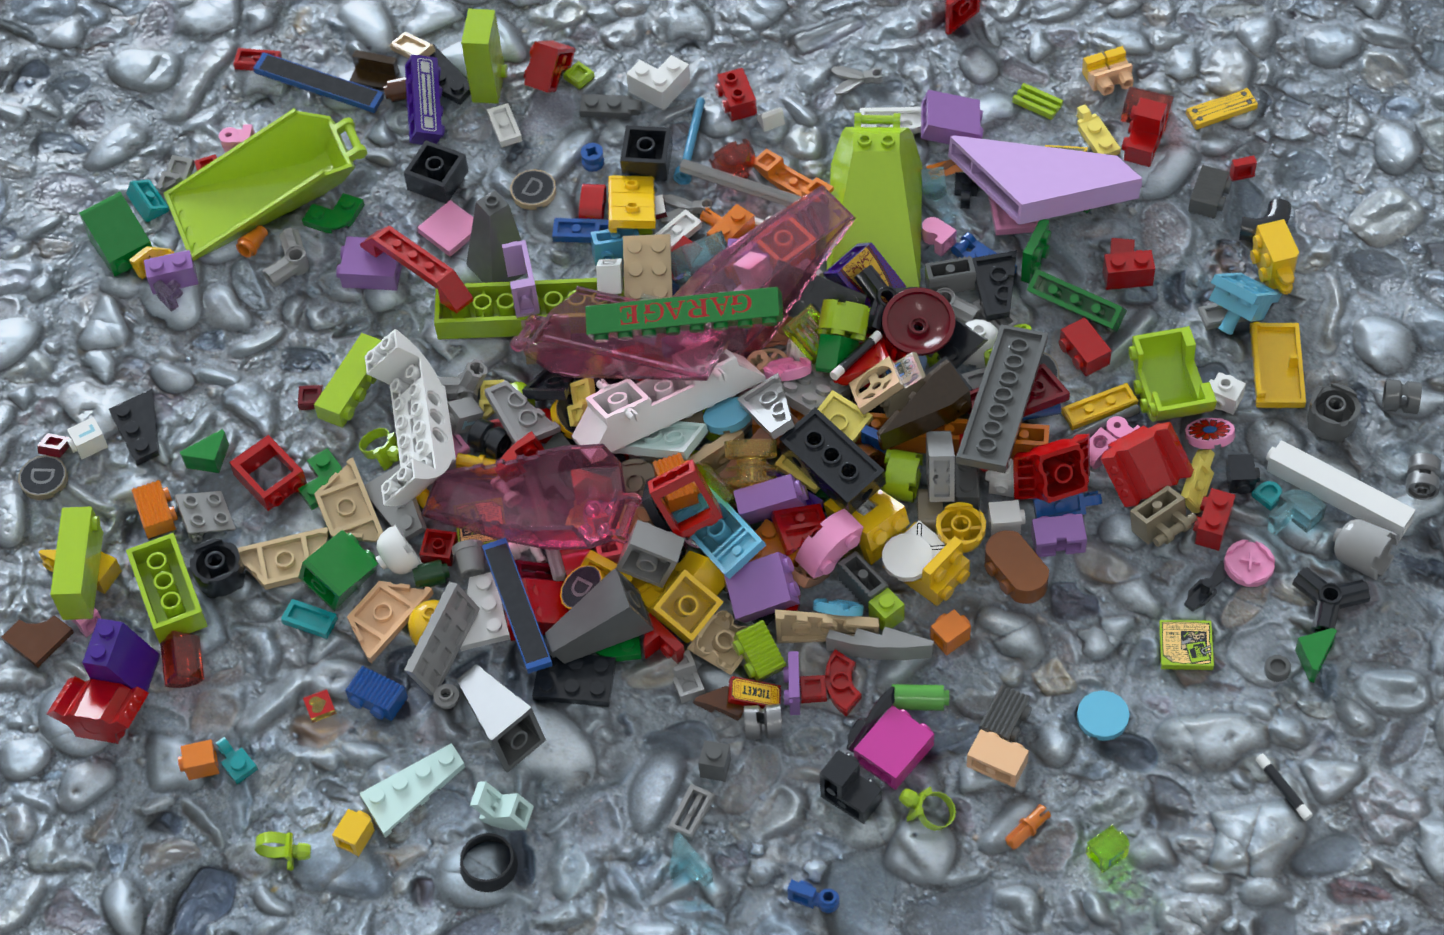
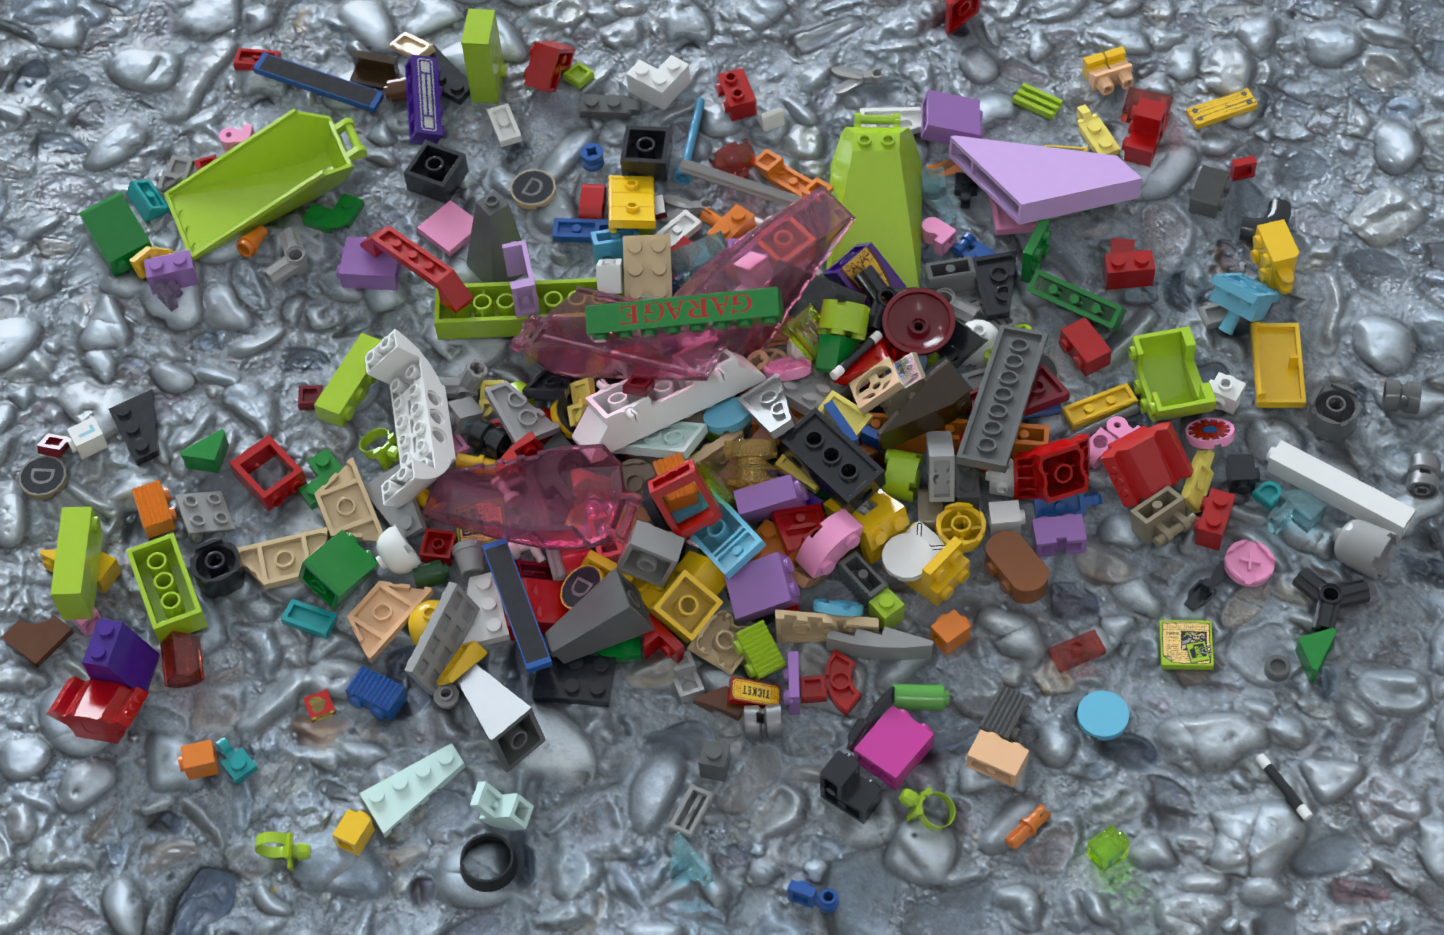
(462, 661): none -> yellow slope
(638, 386): none -> dark red tile
(837, 419): none -> blue tile
(1077, 651): none -> clear red plate

